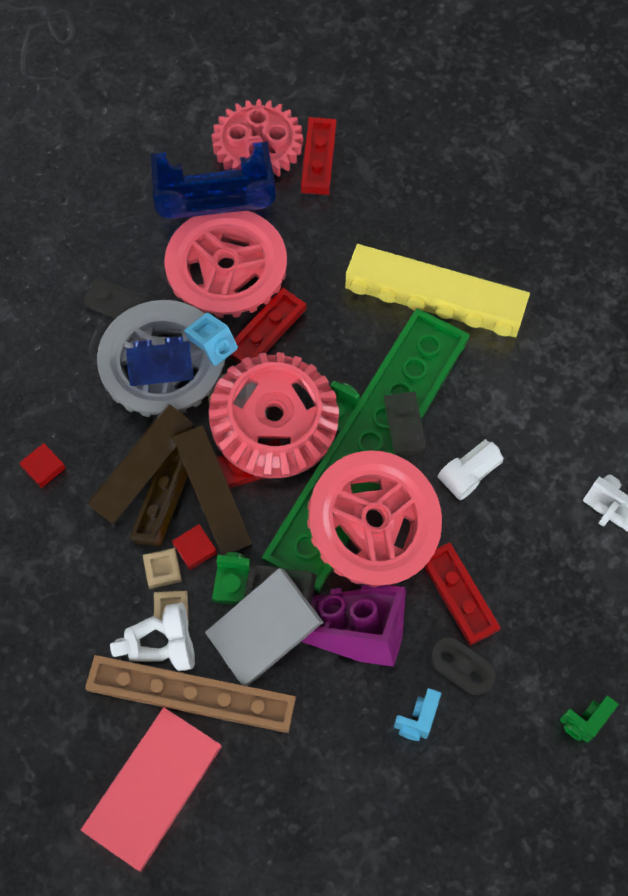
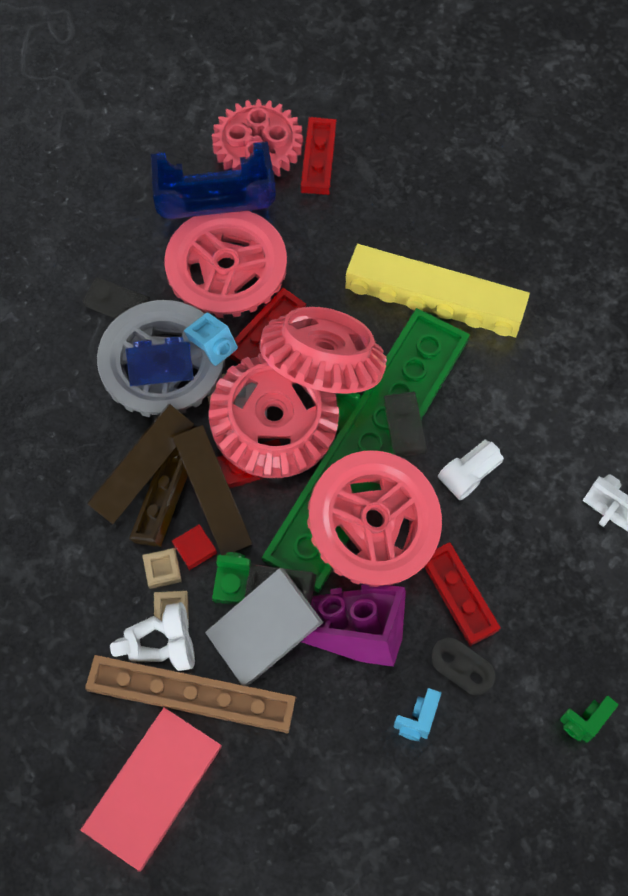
(42, 465): red tile -> none
(323, 350): none -> coral gear

